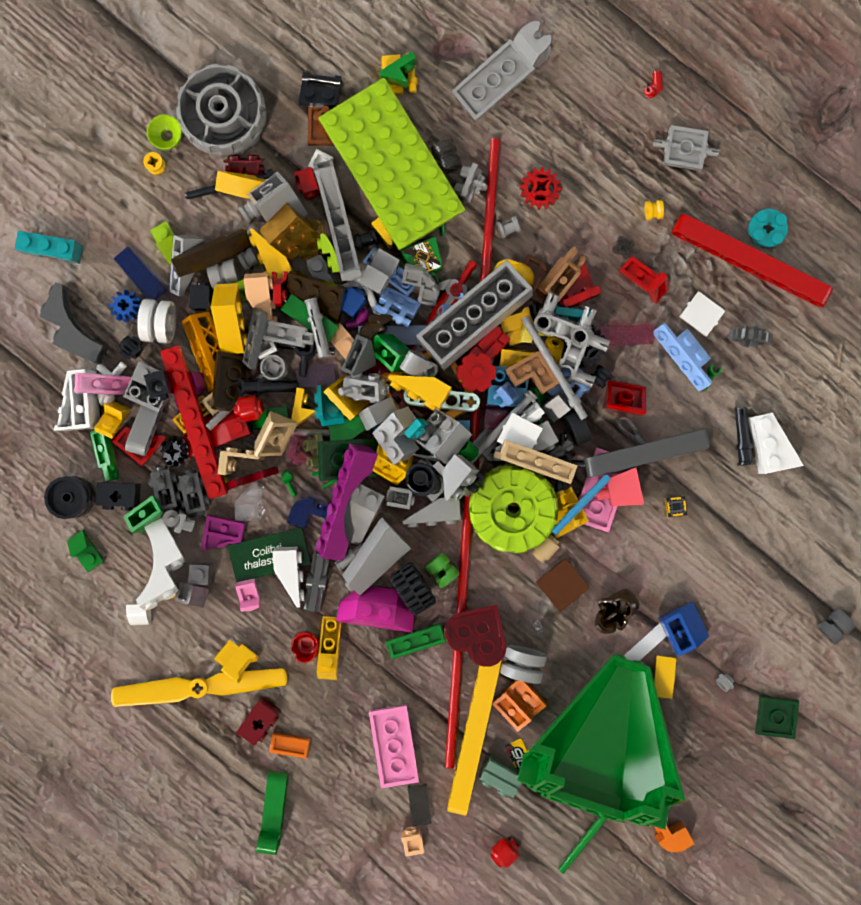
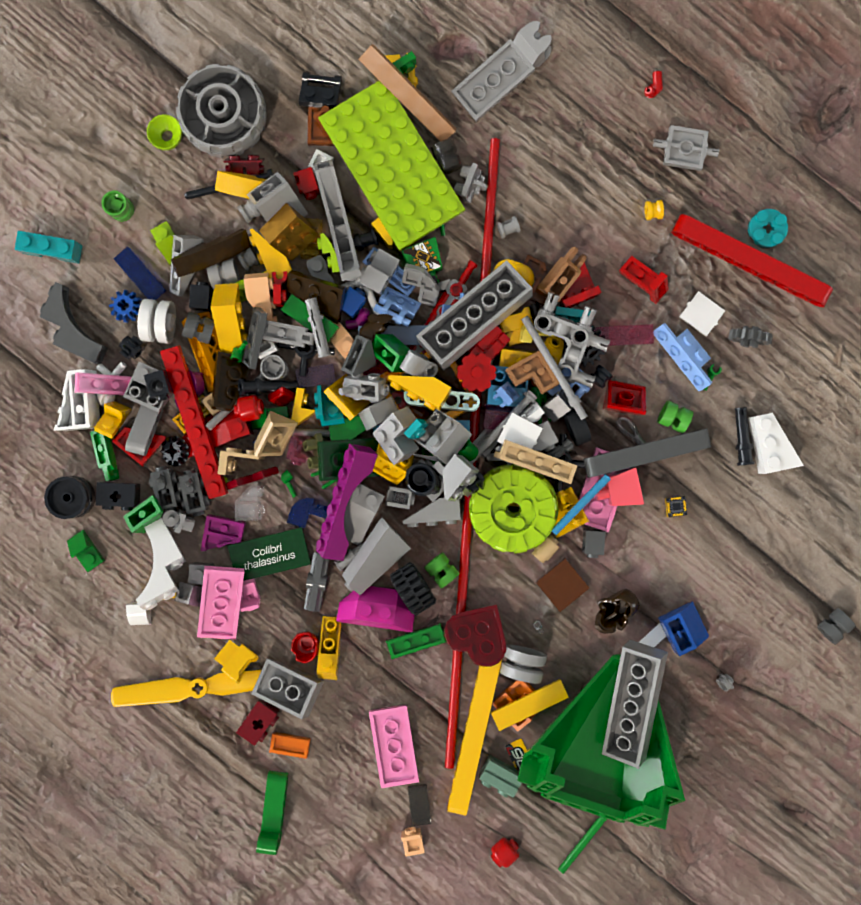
(117, 206): none -> bright green wheel
(158, 165): yellow wheel -> none
(191, 326): none -> dark grey wheel
(220, 602): none -> bright pink plate
(239, 352): none -> green hand
(281, 396): none -> red tile
(286, 567): white slope -> none
(287, 688): none -> light grey slope
(406, 93): none -> medium nougat tile
(529, 704): none -> yellow tile
(545, 195): red gear -> none
(593, 543): none -> dark grey brick
(621, 241): clear smoke plate -> none
(634, 703): none -> light grey brick
(664, 676): yellow slope -> none
(674, 416): none -> bright green wheel
(674, 838): orange brick -> none
(777, 717): dark green tile -> none

